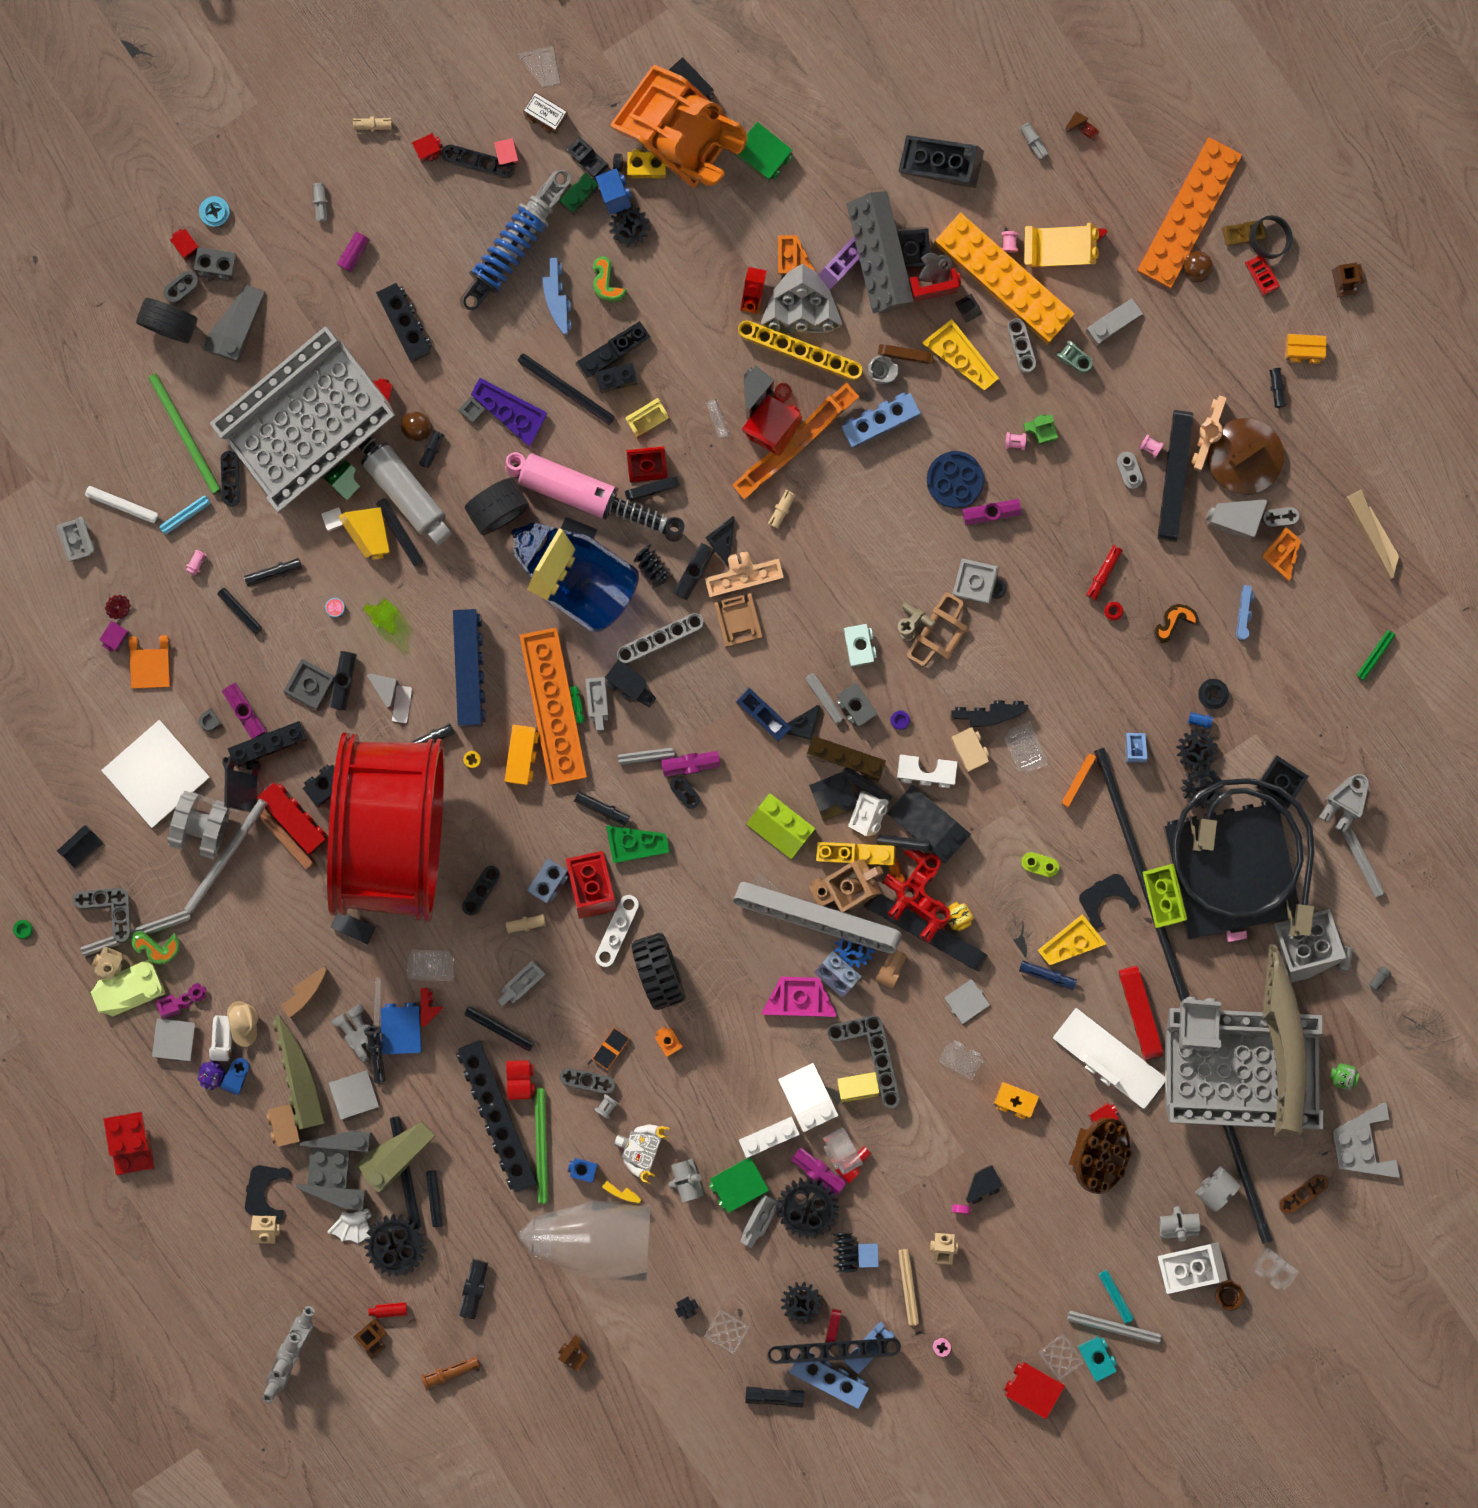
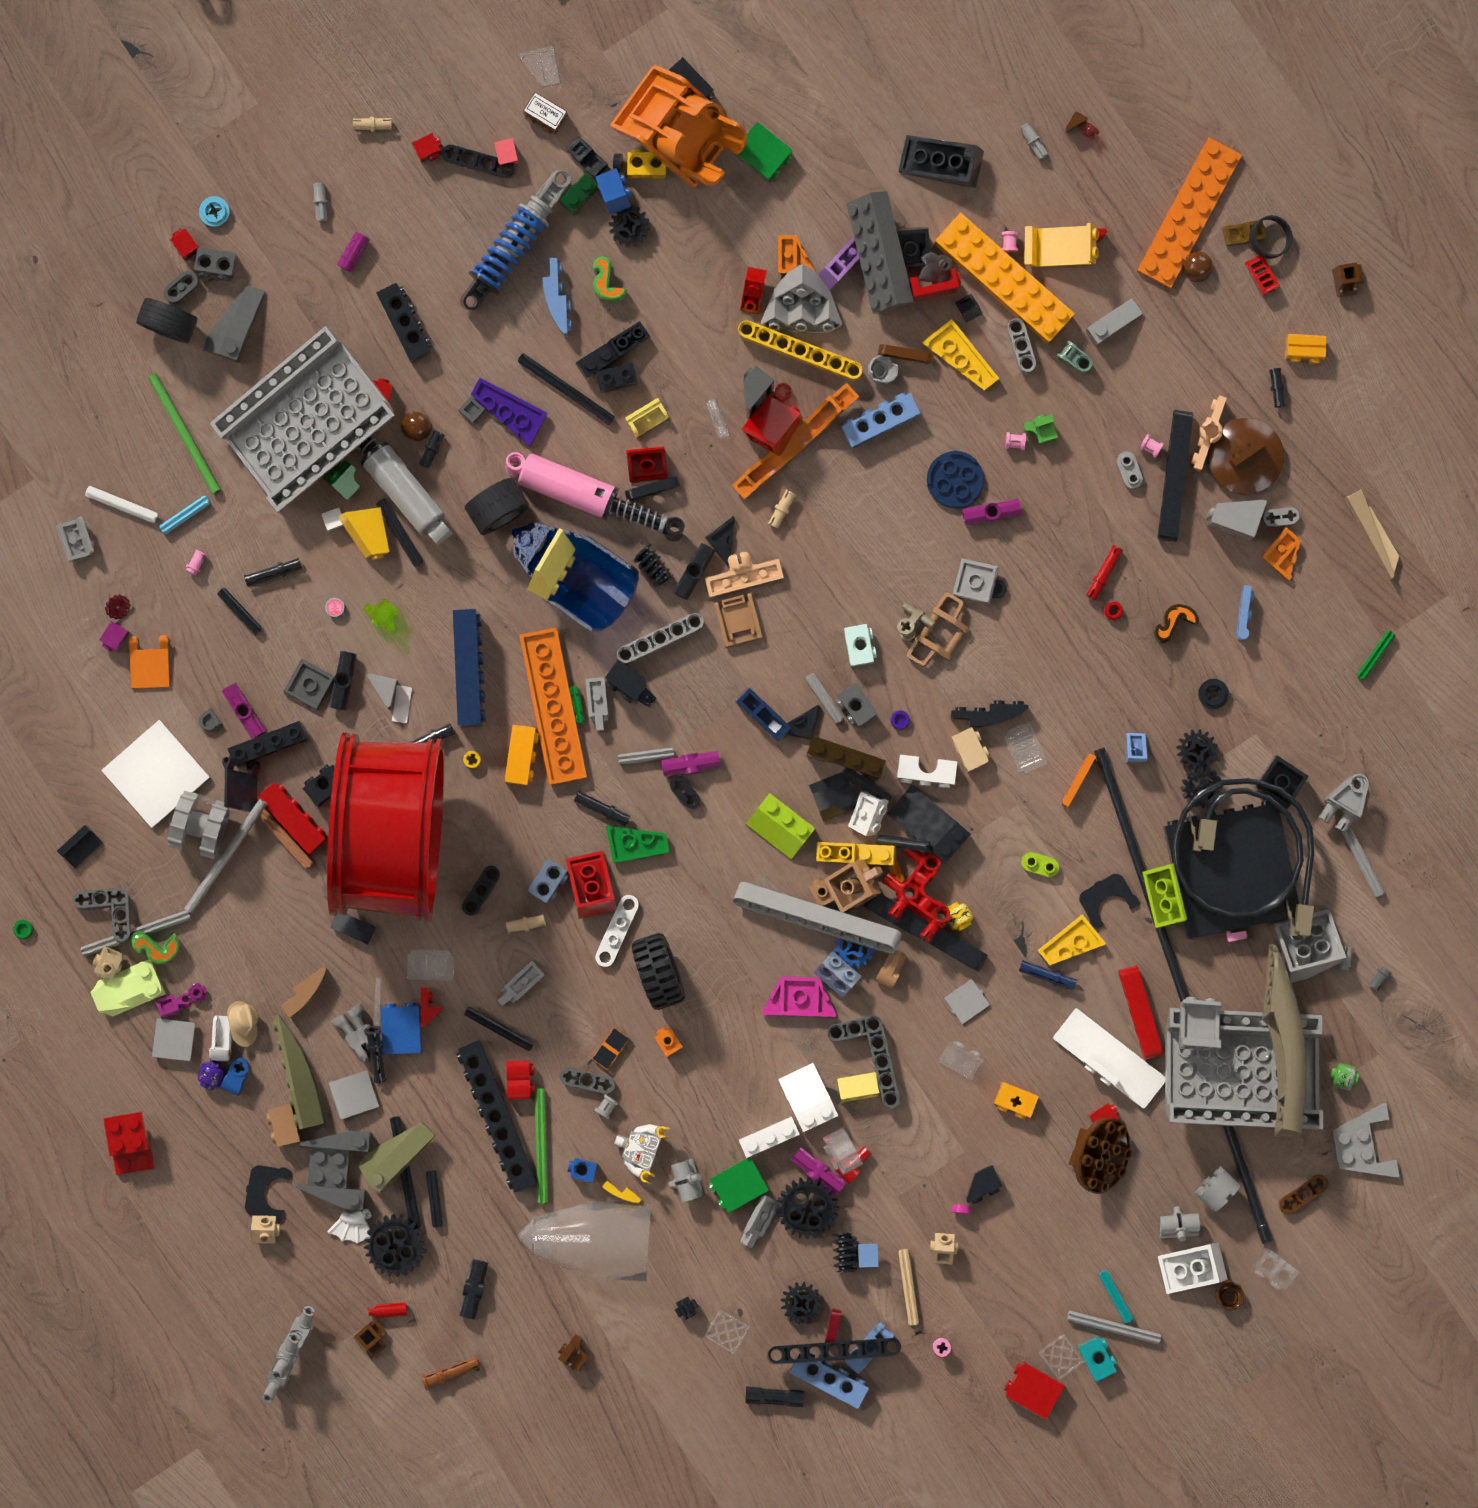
(234, 464): black beam -> none
(577, 527): black sticker -> none
(1200, 720): blue pin -> none

